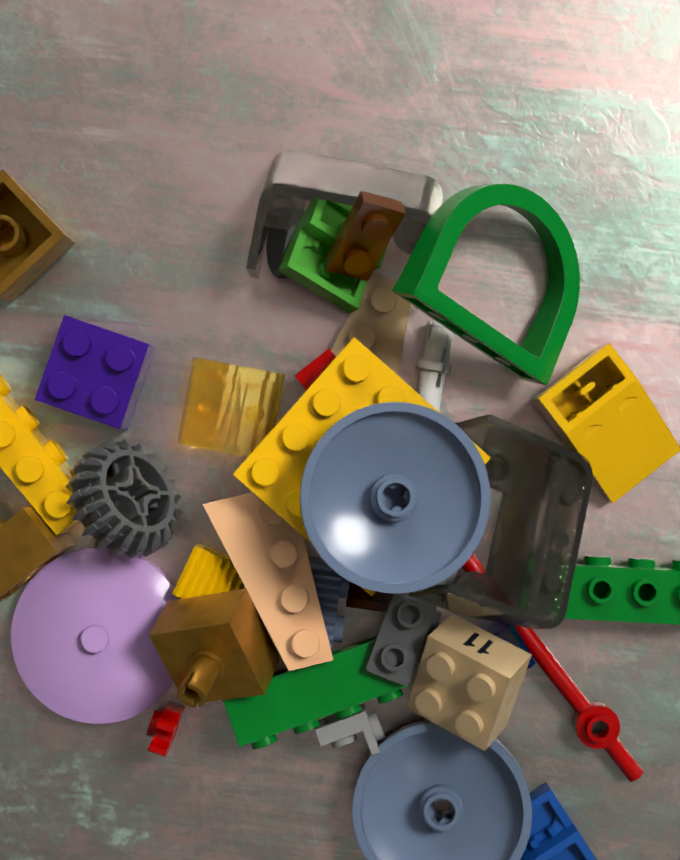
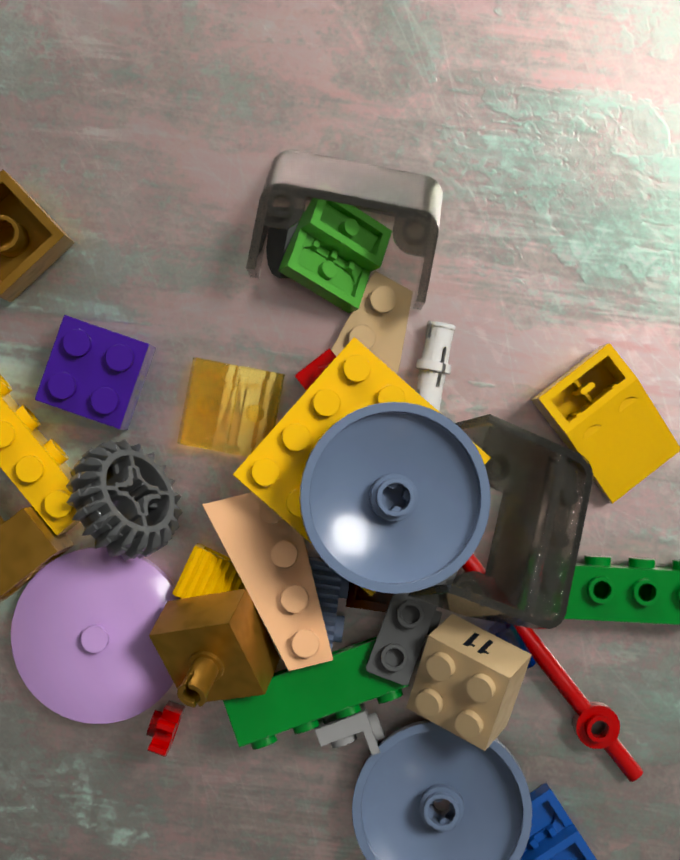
(364, 235): reddish brown plate -> none
(429, 259): green window -> none

